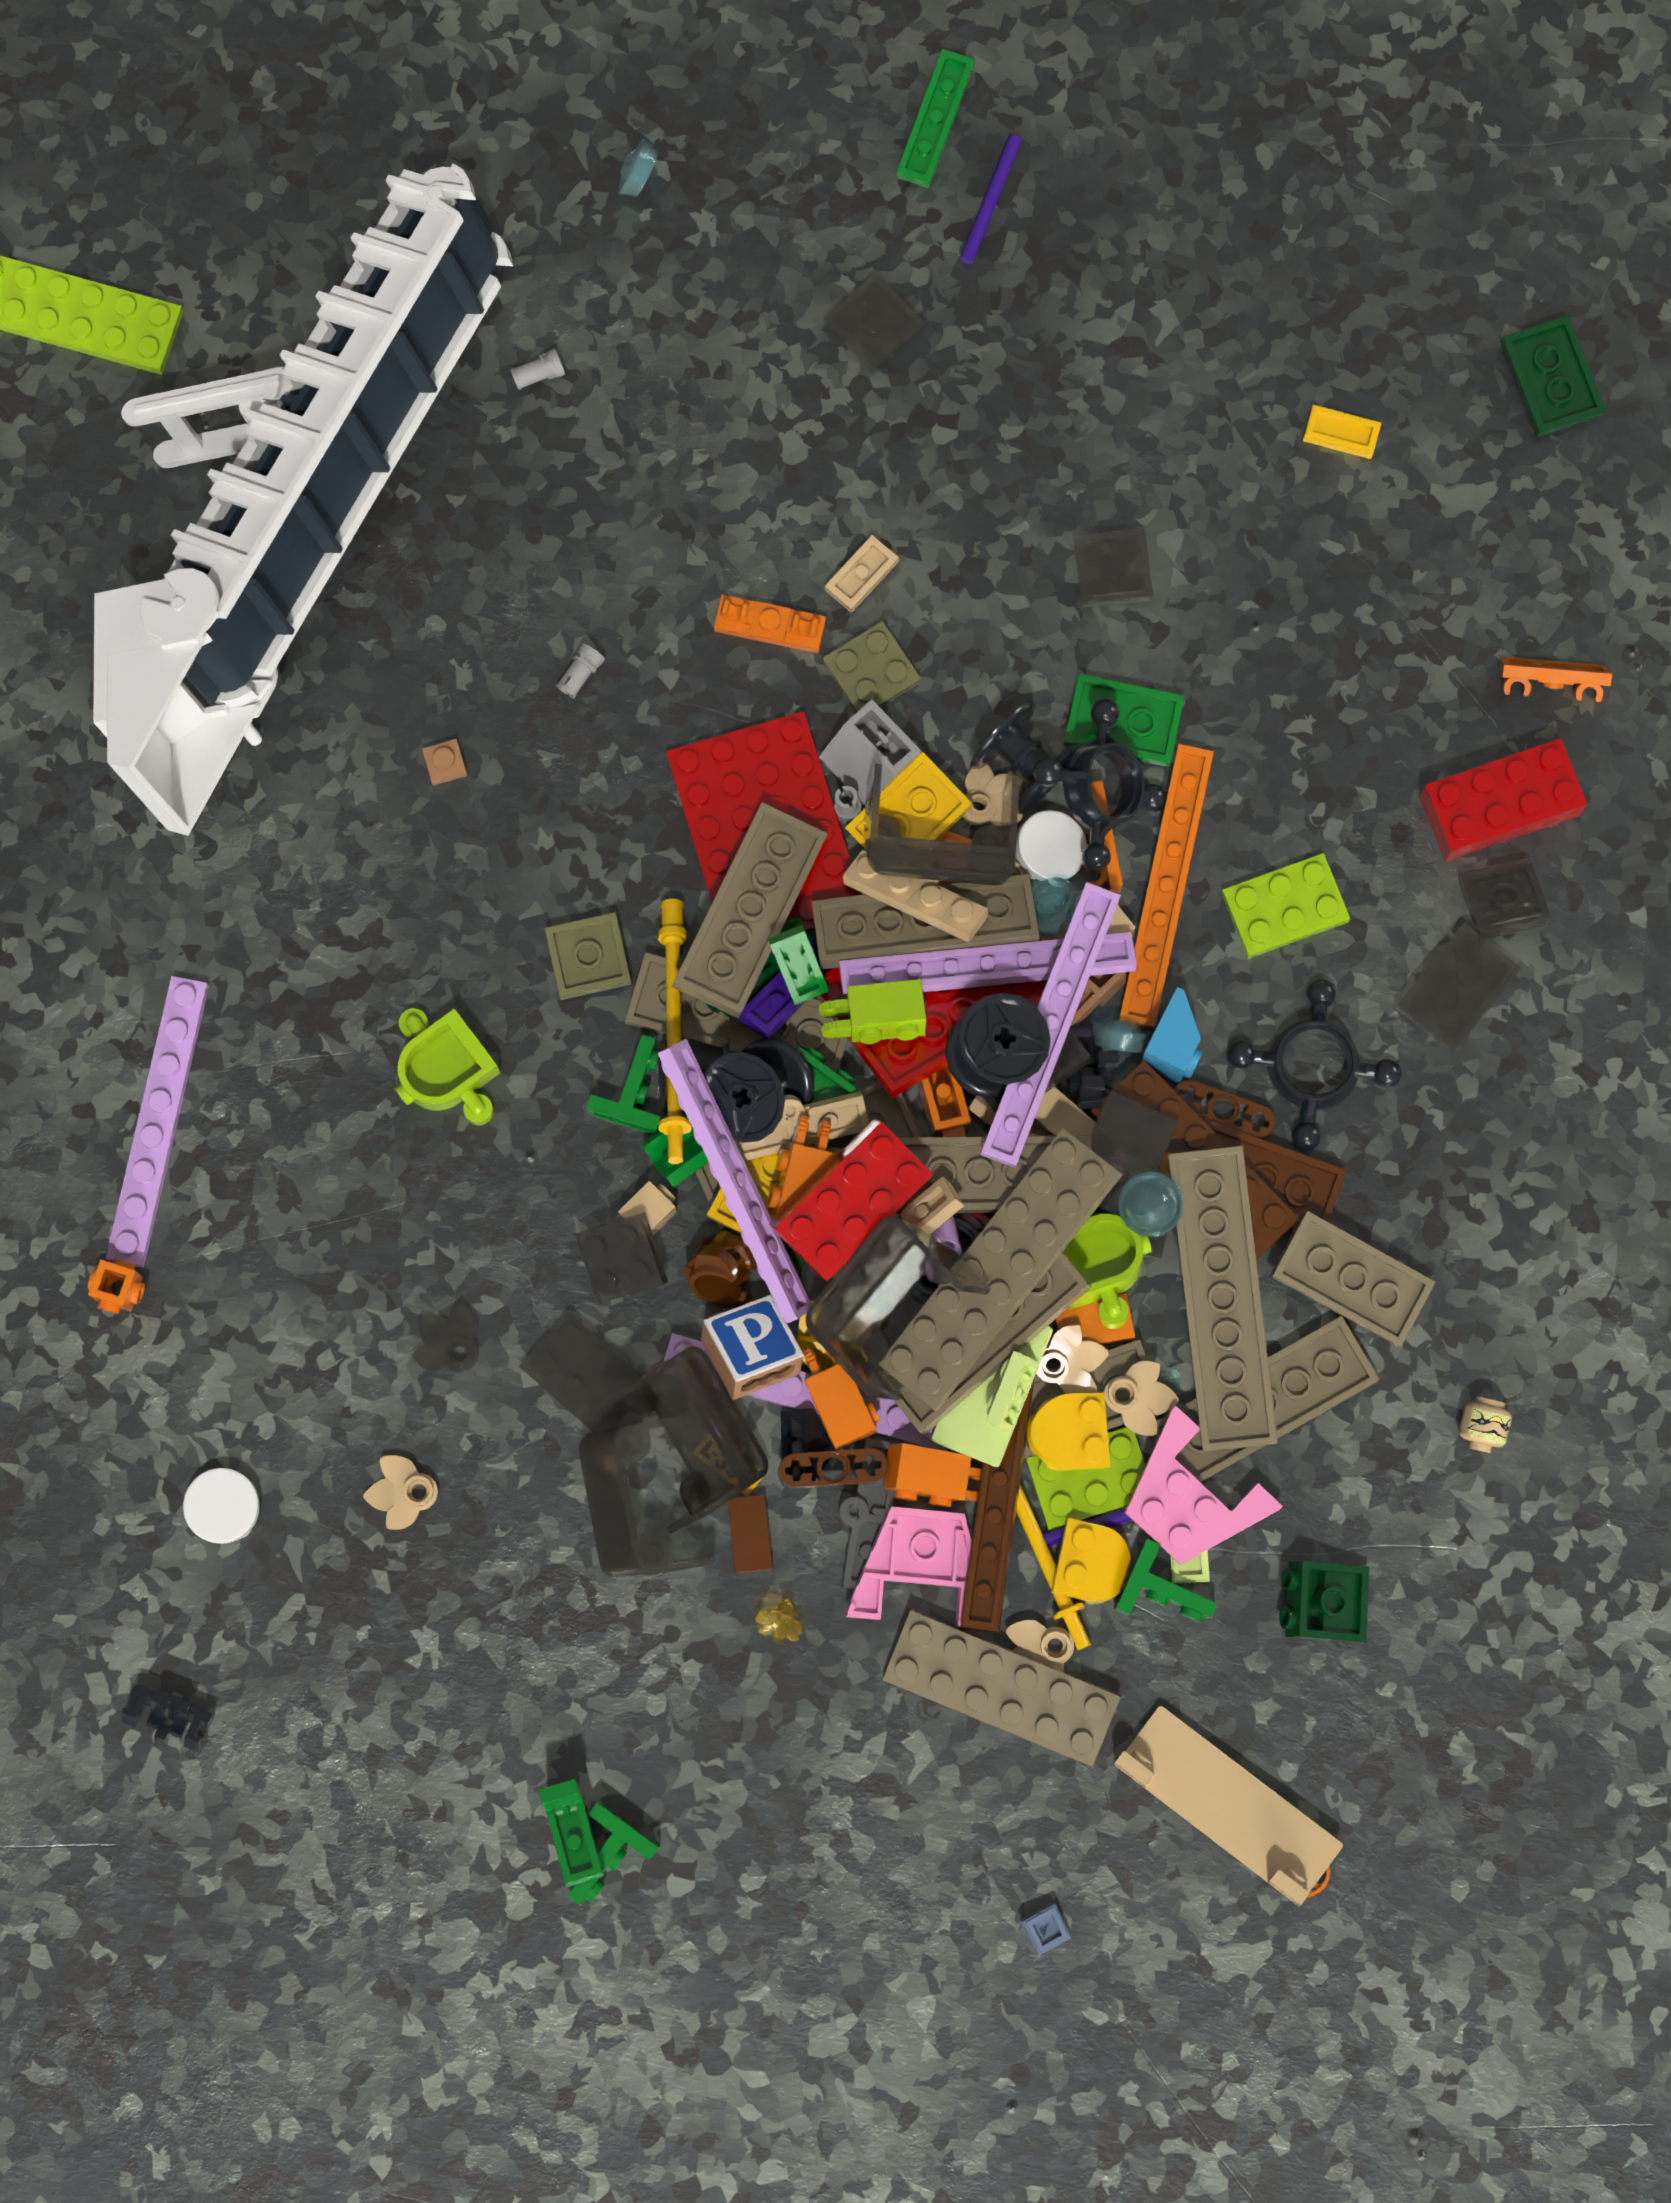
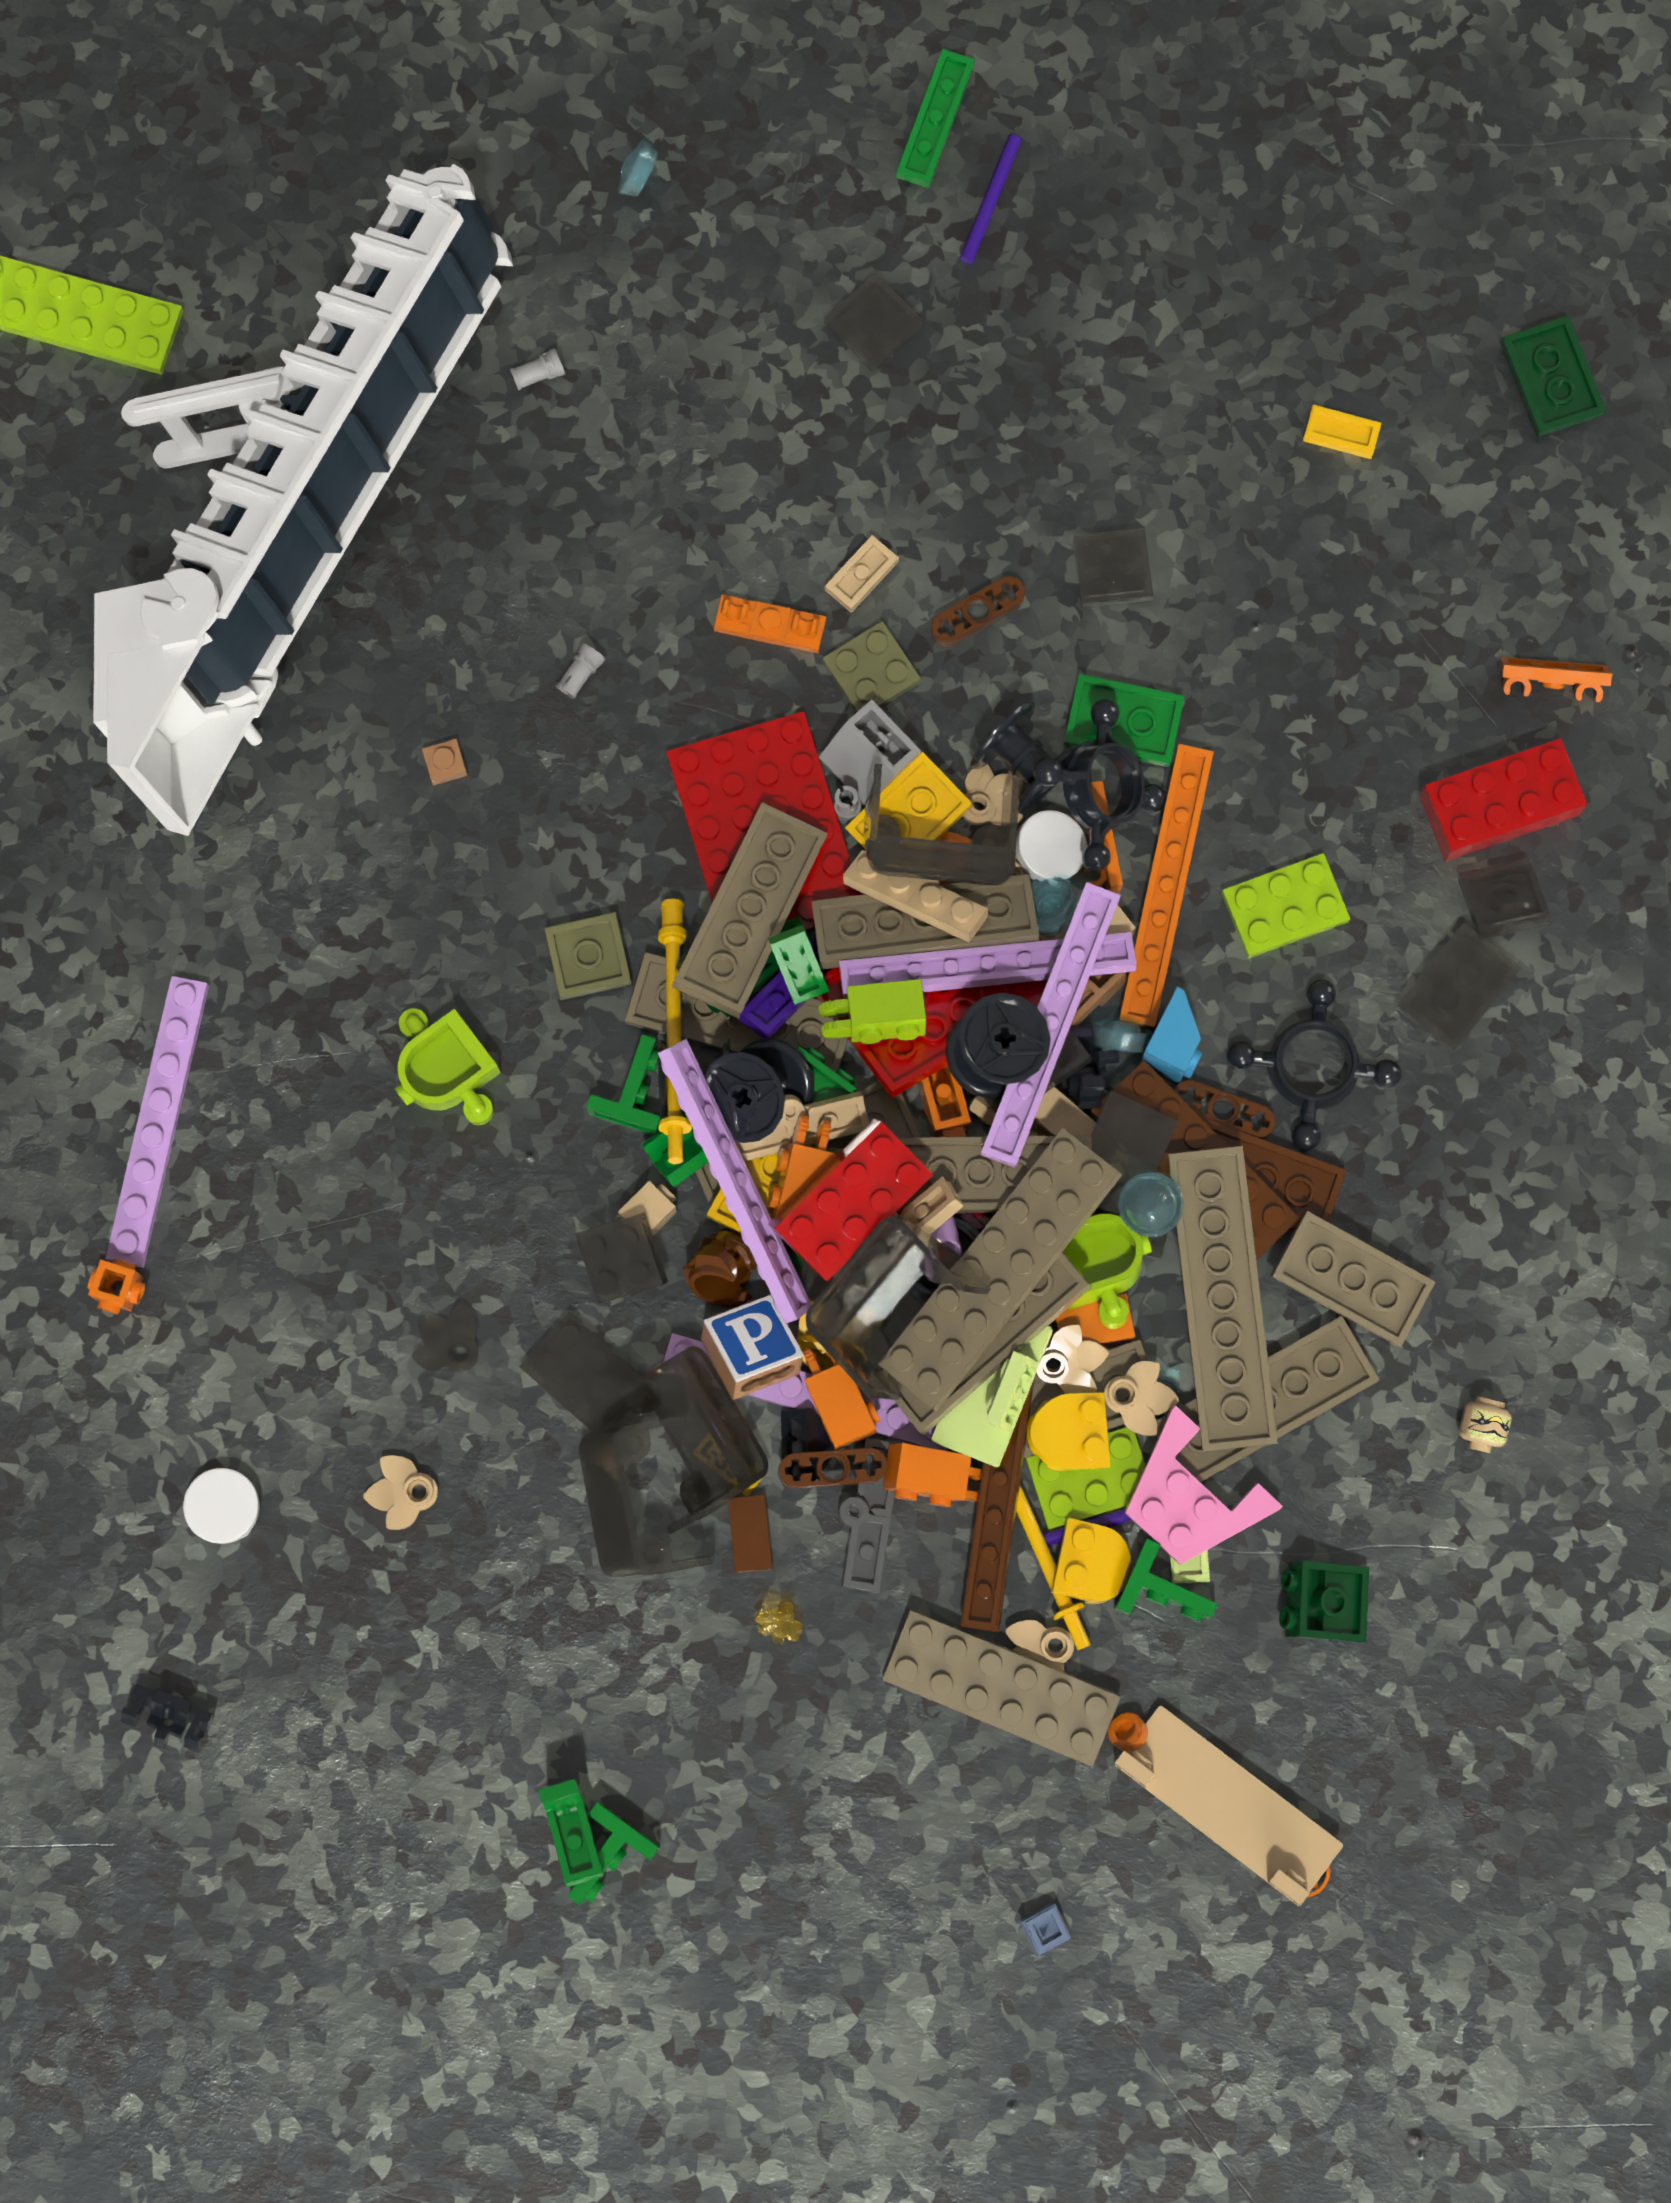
(914, 1549): bright pink wing -> none
(1005, 608): none -> reddish brown beam
(1127, 1732): none -> orange tile

